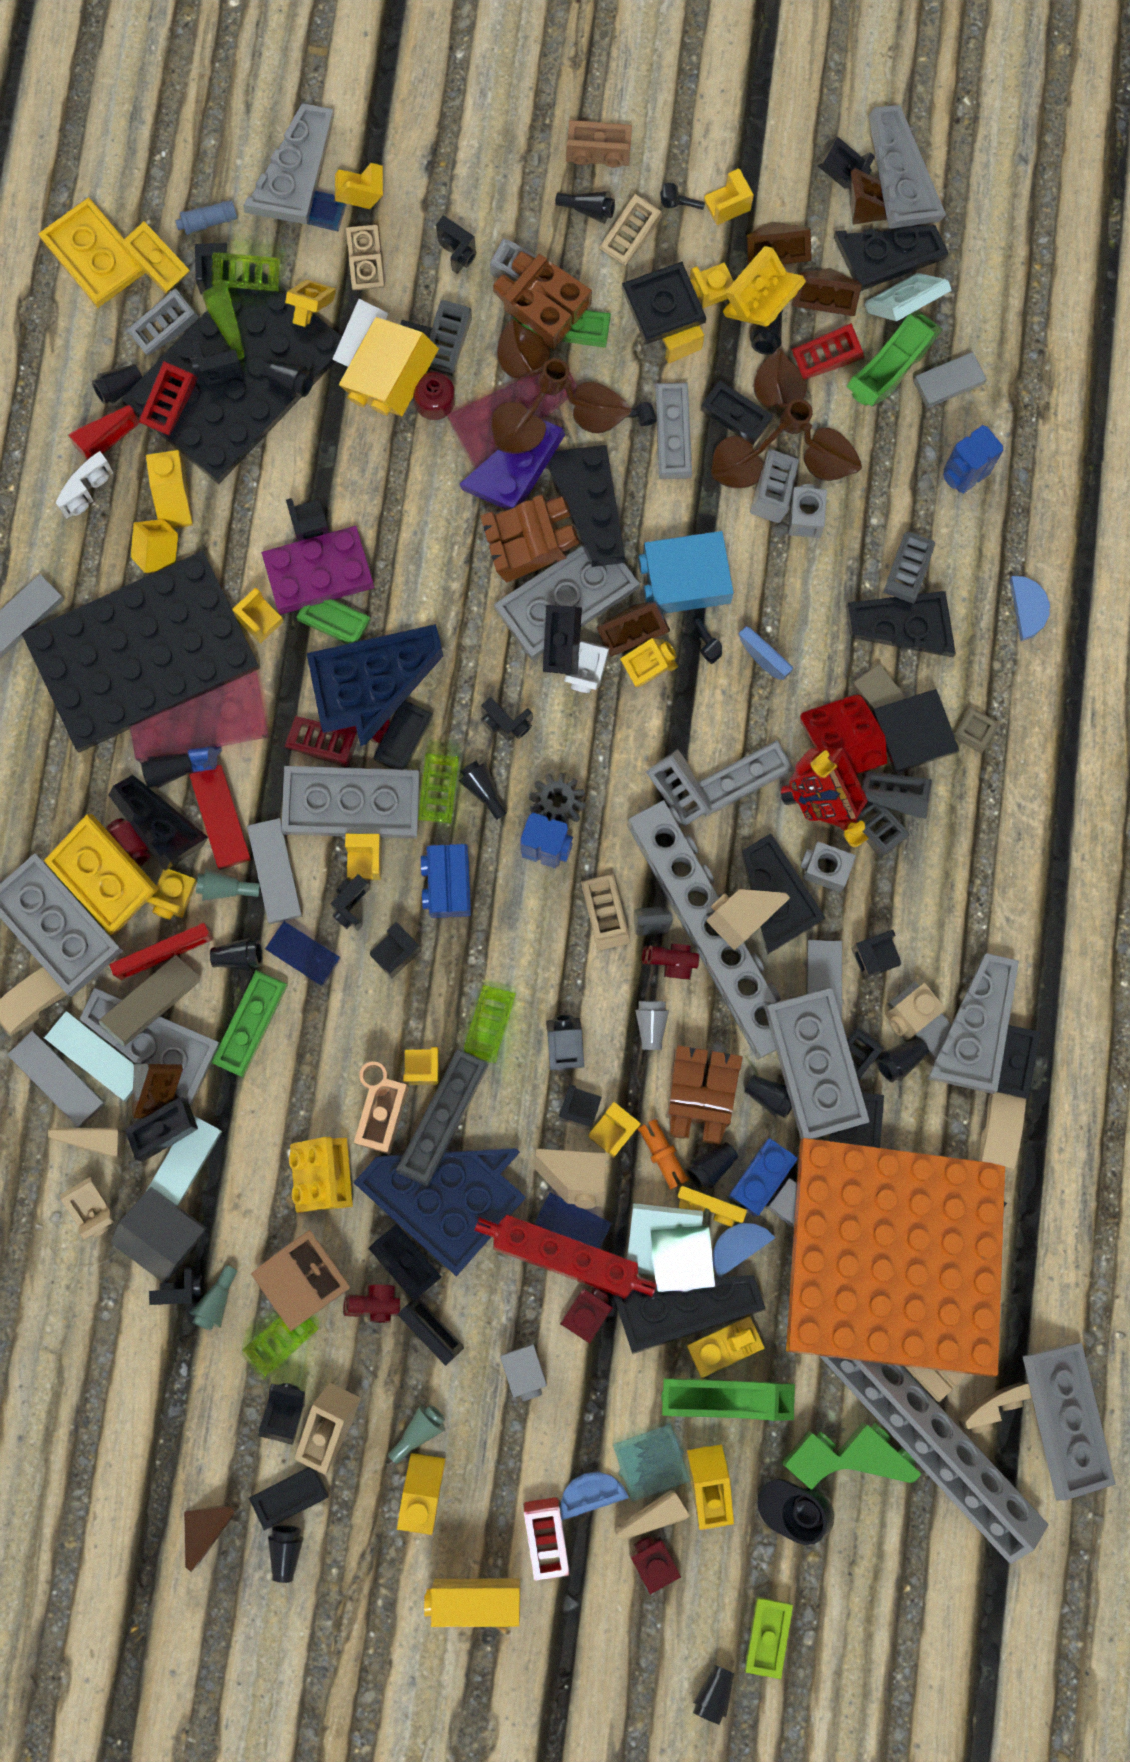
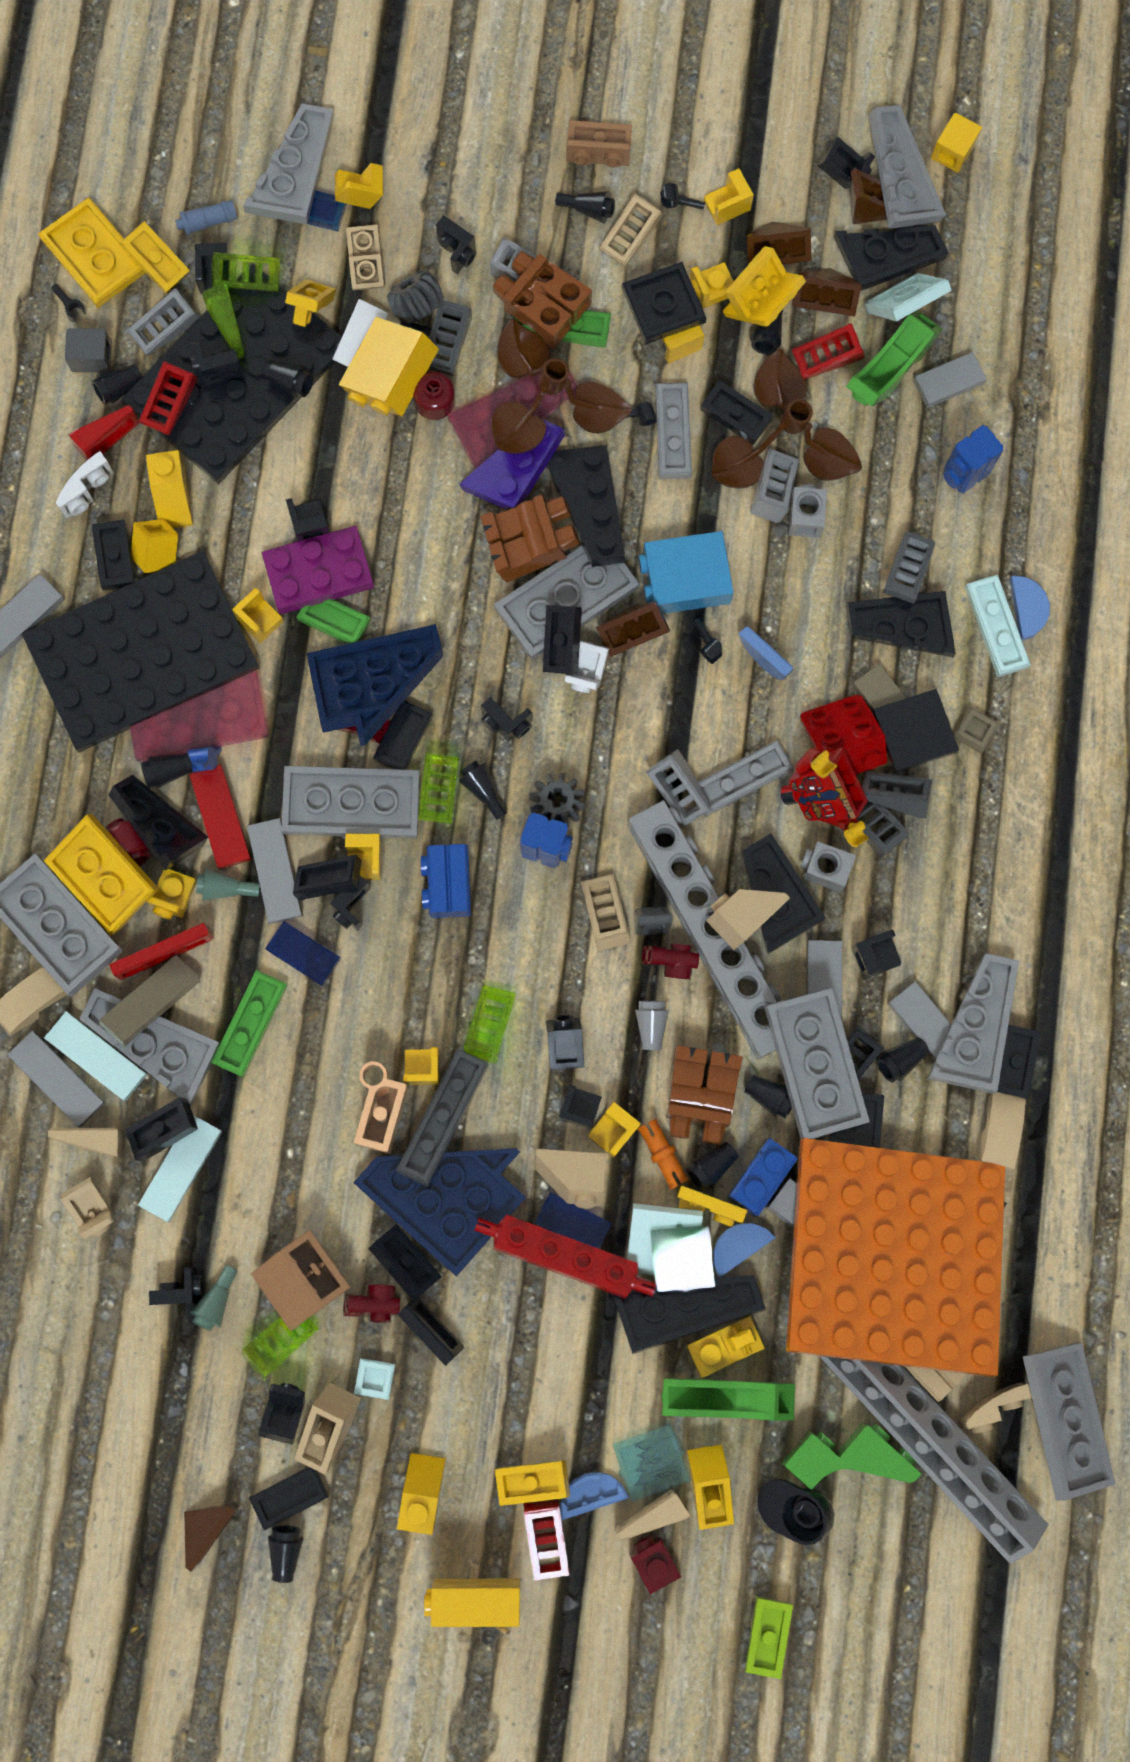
(68, 302): none -> black hand
(88, 350): none -> dark grey panel
(113, 554): none -> black plate
(153, 1087): reddish brown slope -> none
(157, 1234): dark grey slope -> none
(240, 955): black cone -> none
(320, 1174): yellow bracket -> none
(327, 877): none -> black tile
(342, 758): dark red slope -> none
(374, 1378): none -> light aqua tile
(395, 950): black panel -> none
(415, 297): none -> dark grey gear
(423, 1427): sand green cone -> none
(524, 1372): light grey brick -> none
(532, 1482): none -> yellow hinge
(587, 1314): dark red bracket -> none
(649, 661): yellow bracket -> none
(714, 1696): black cone -> none
(914, 1012): tan bracket -> none
(956, 142): none -> yellow panel
(997, 626): none -> light aqua tile

